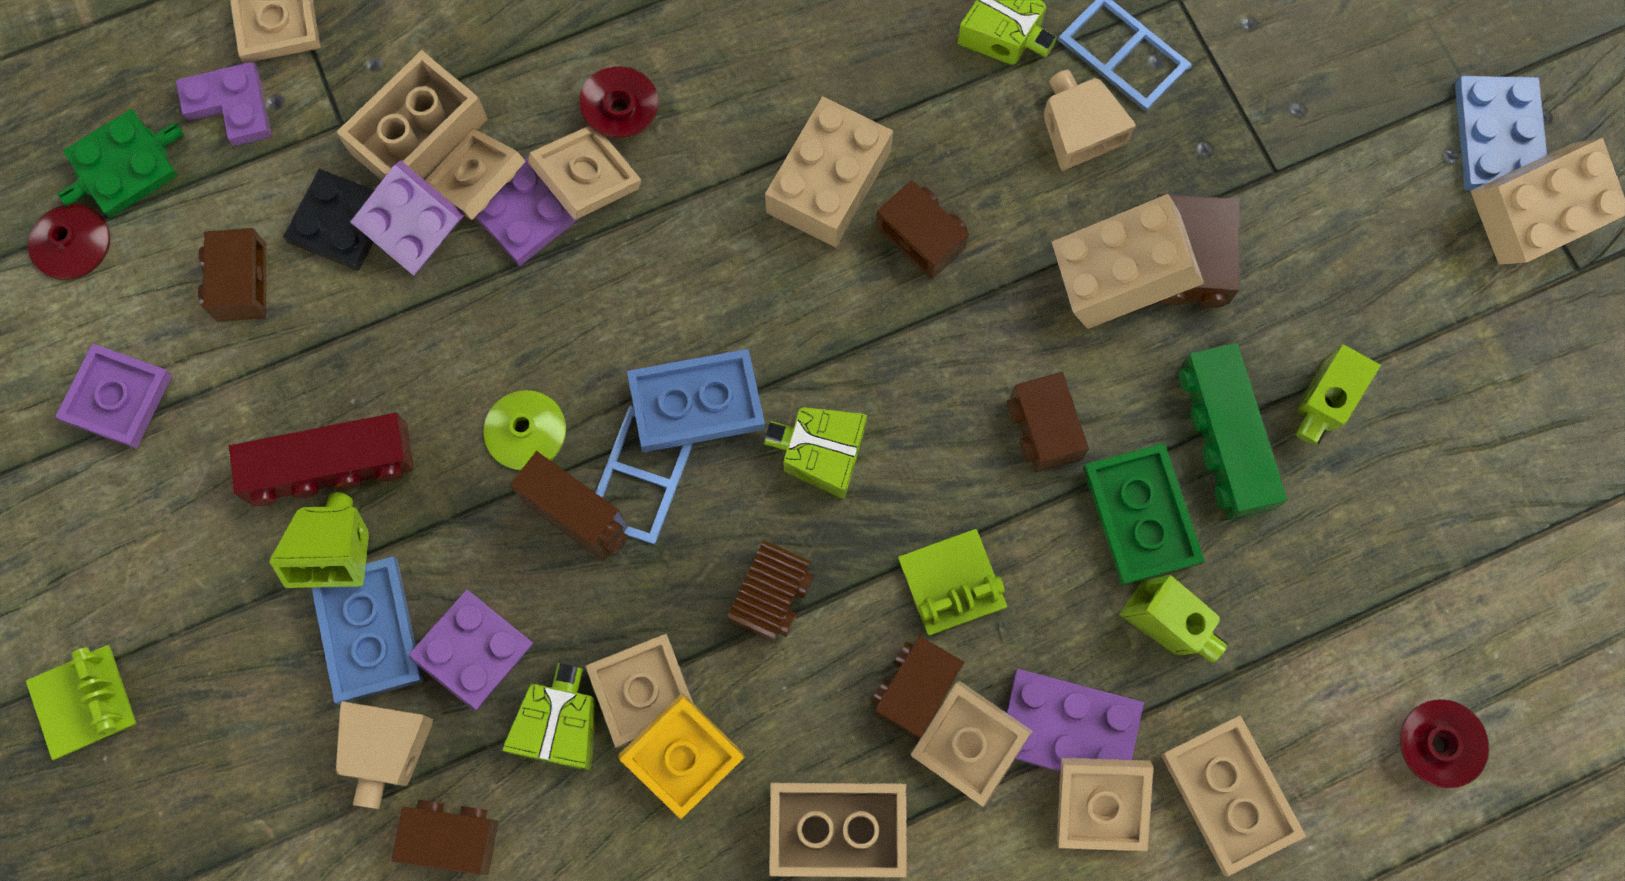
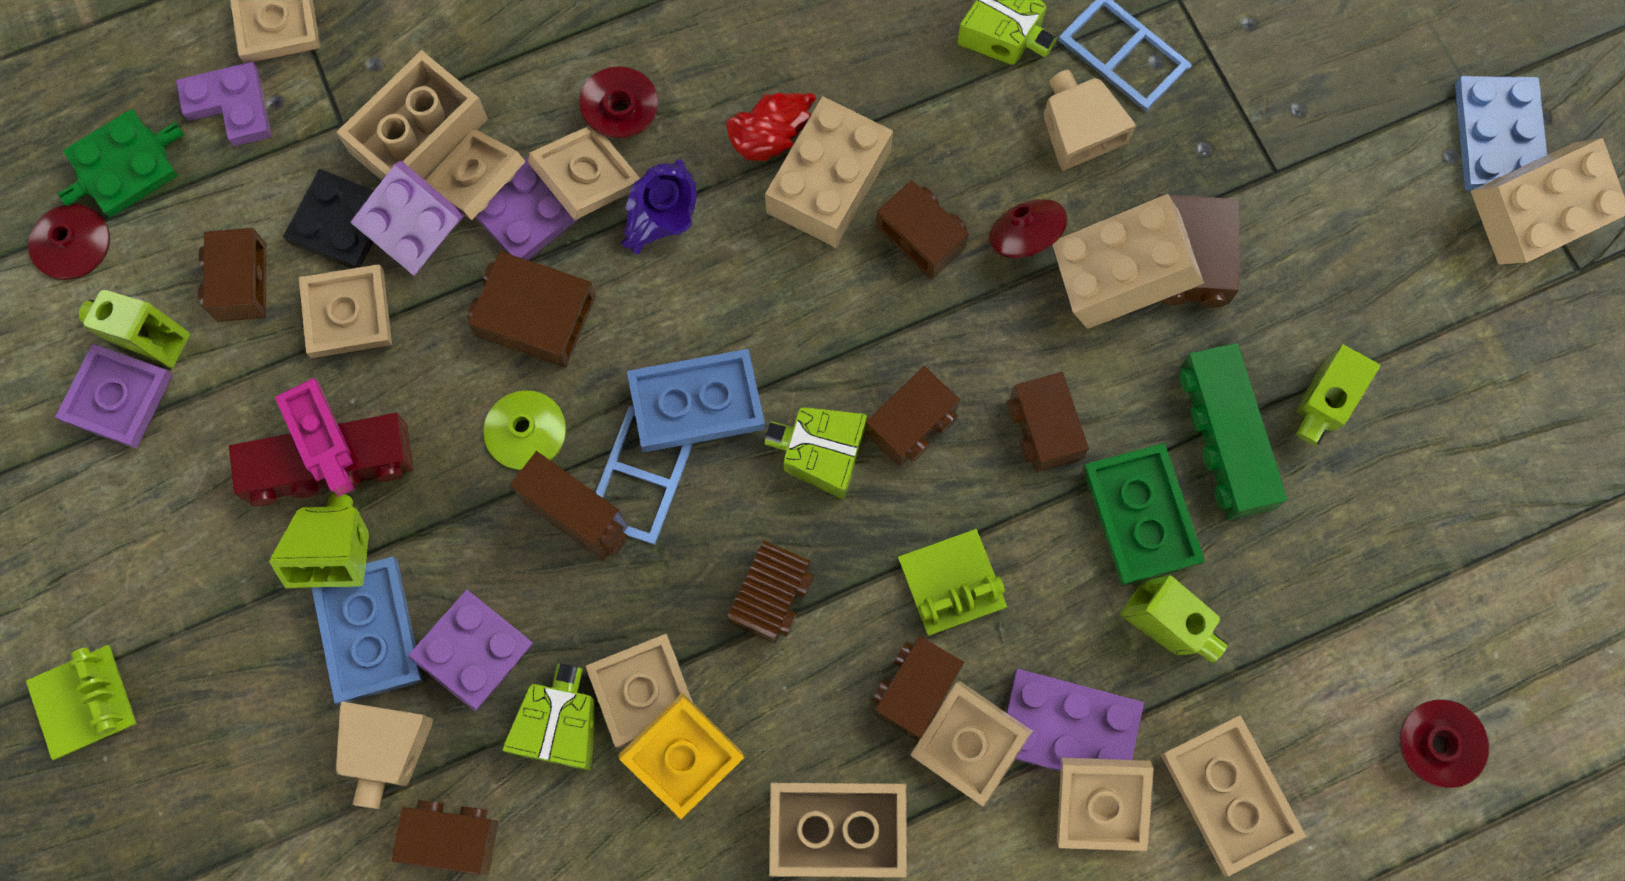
(119, 320): none -> lime torso
(317, 434): none -> dark pink hinge
(345, 311): none -> tan plate
(531, 308): none -> reddish brown brick
(659, 205): none -> dark purple hair
(769, 125): none -> red hair
(913, 417): none -> reddish brown brick
(1028, 228): none -> dark red dish

